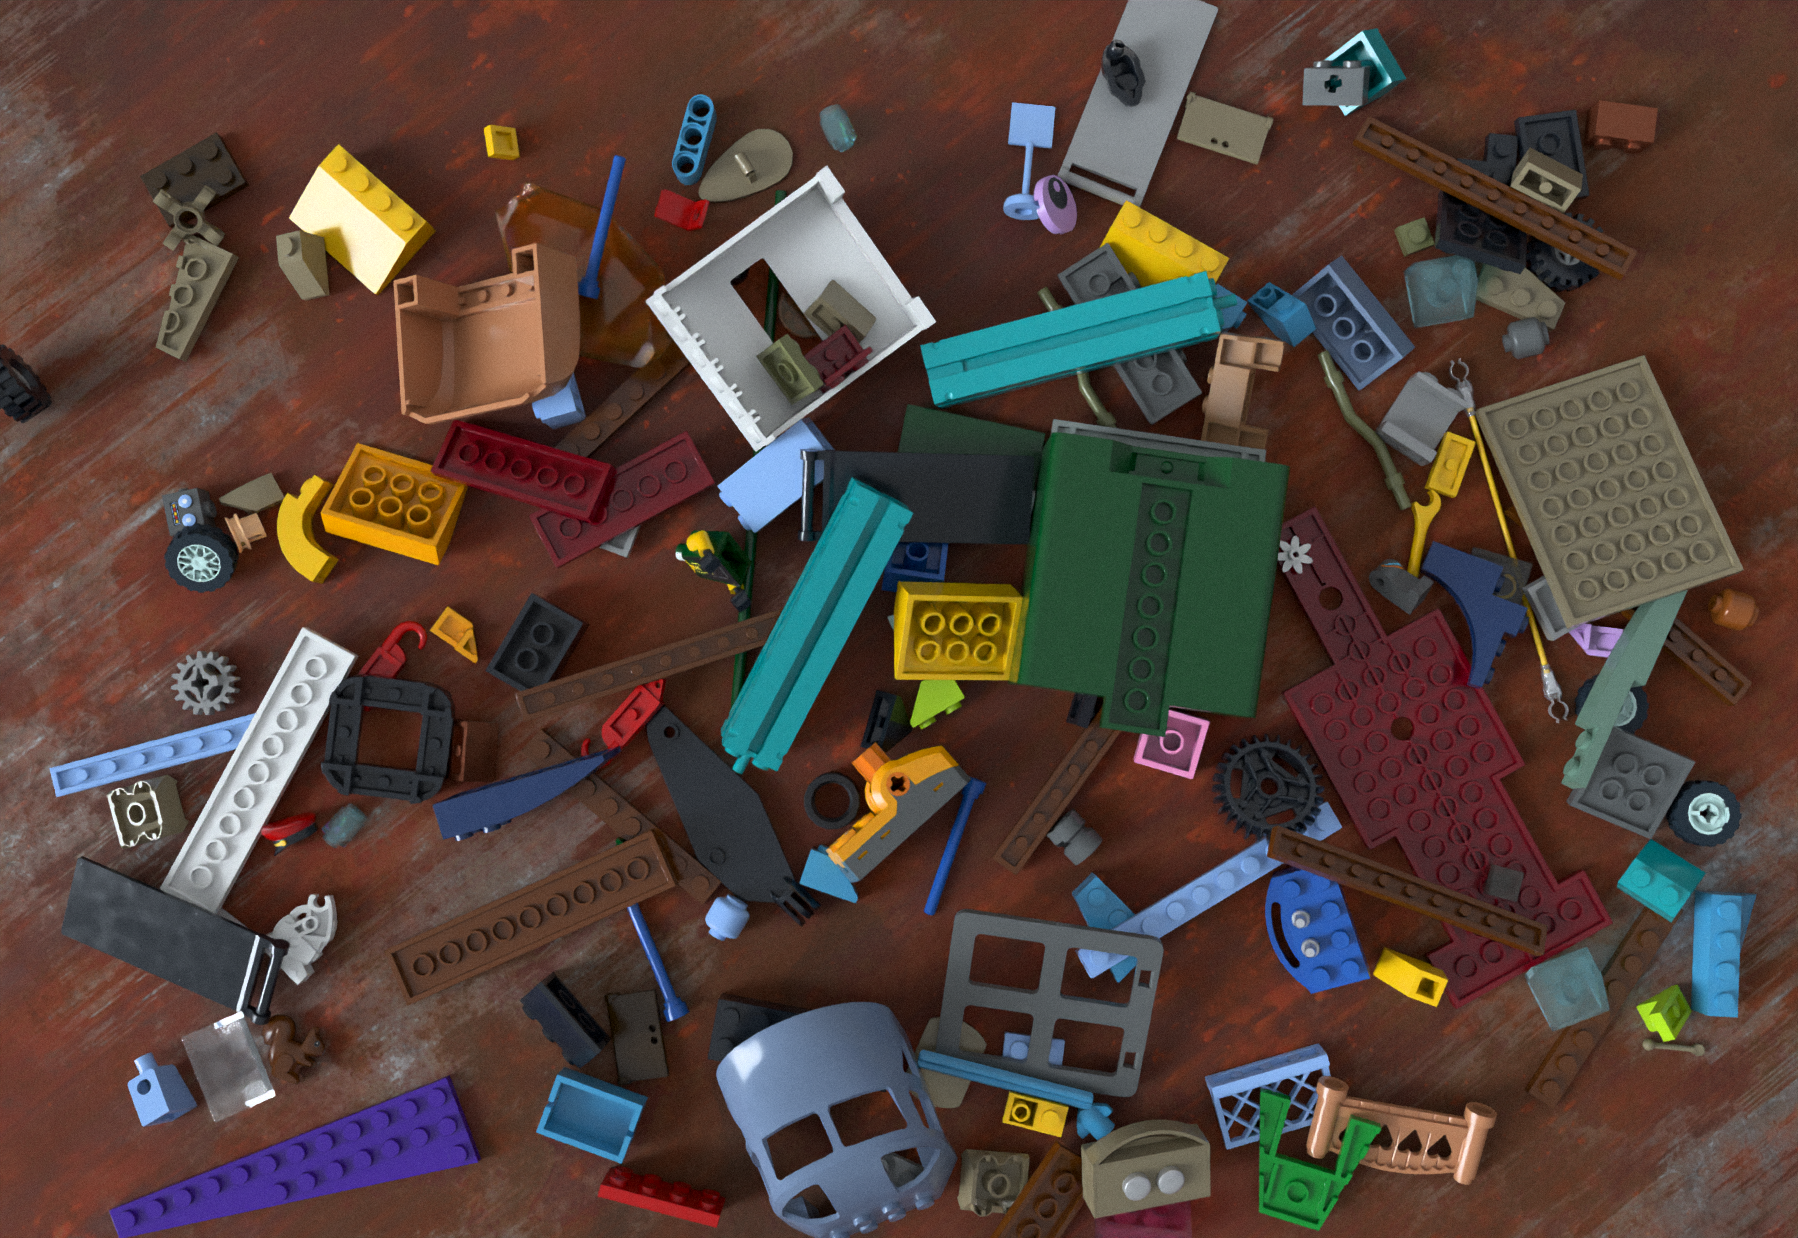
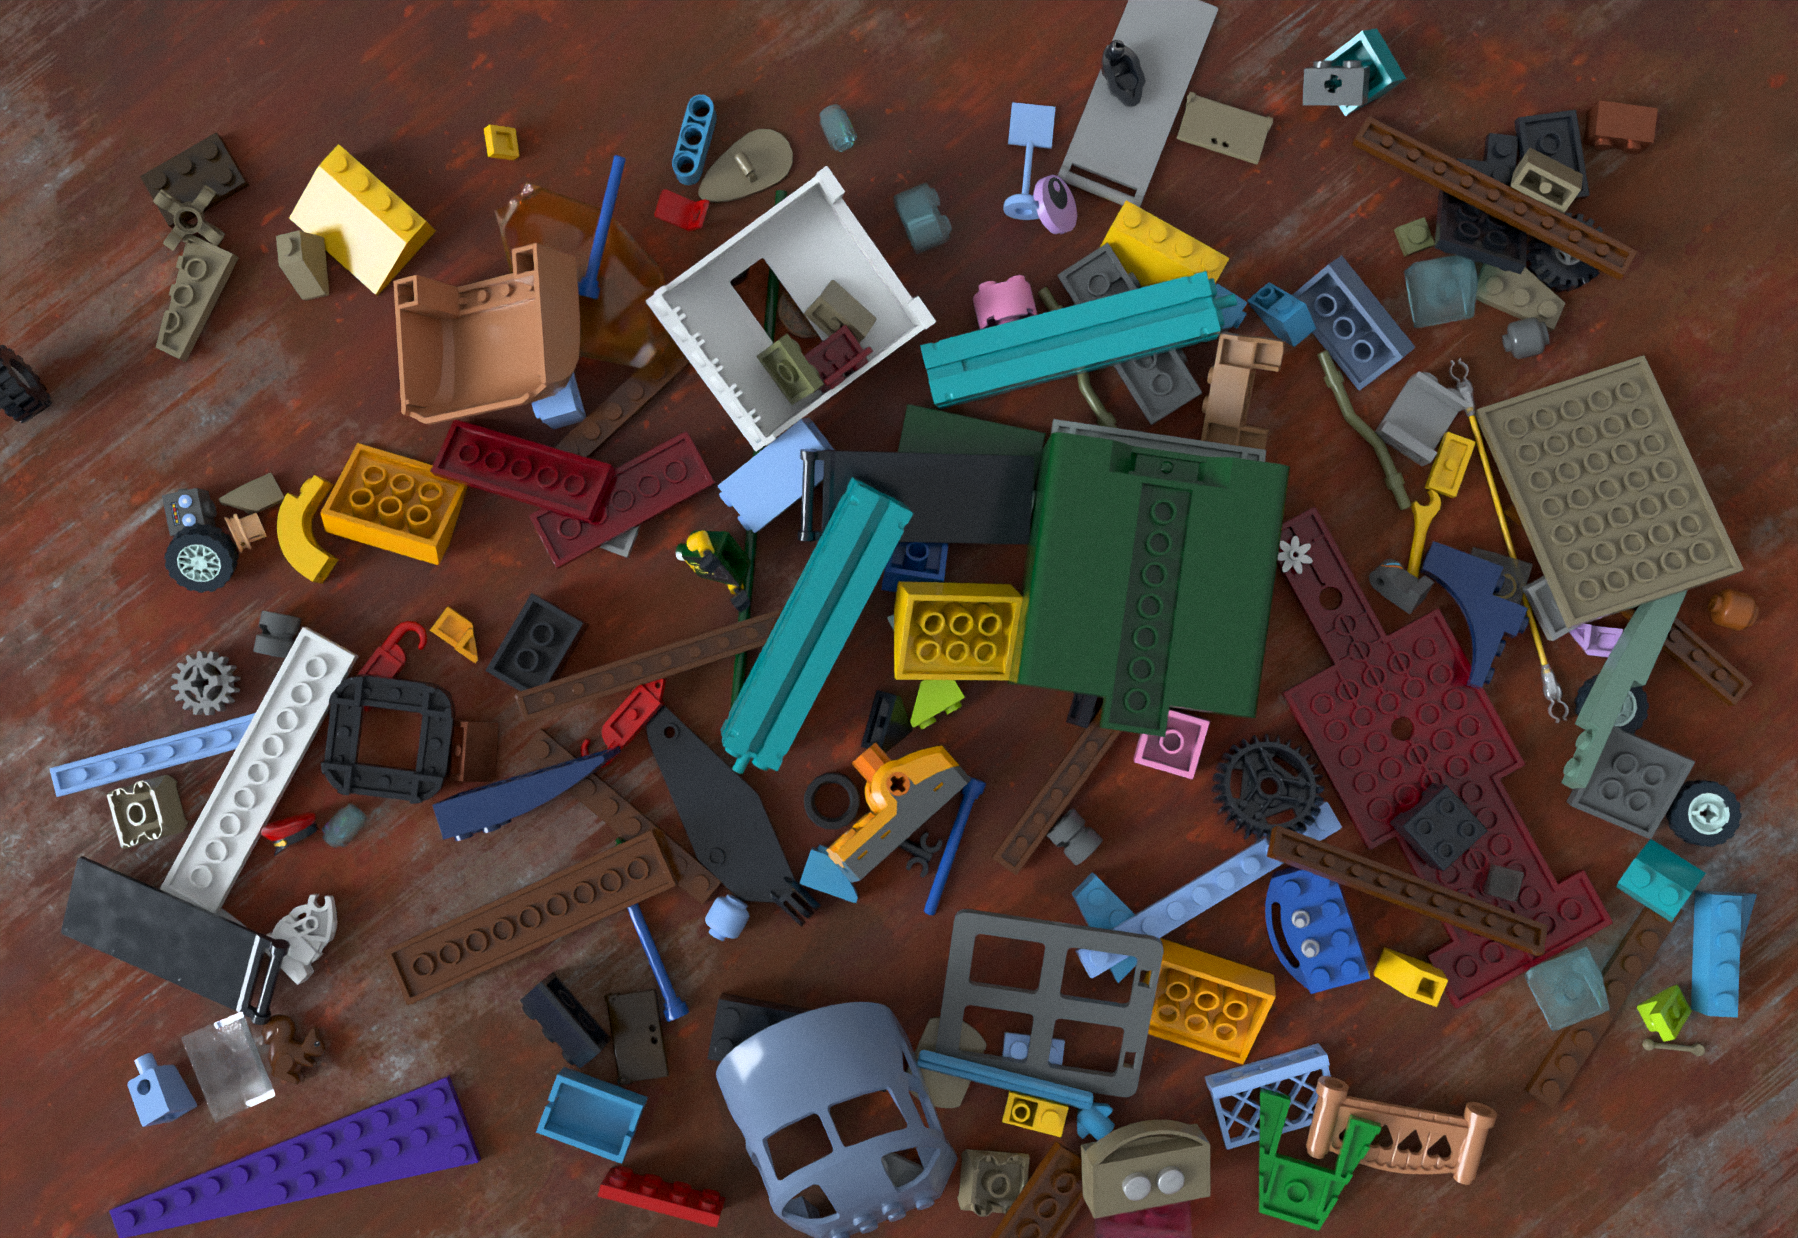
(276, 633): none -> dark grey wheel
(921, 853): none -> black bar
(922, 218): none -> clear light blue brick
(1003, 302): none -> bright pink brick
(1209, 1002): none -> light orange slope
(1439, 827): none -> black piece

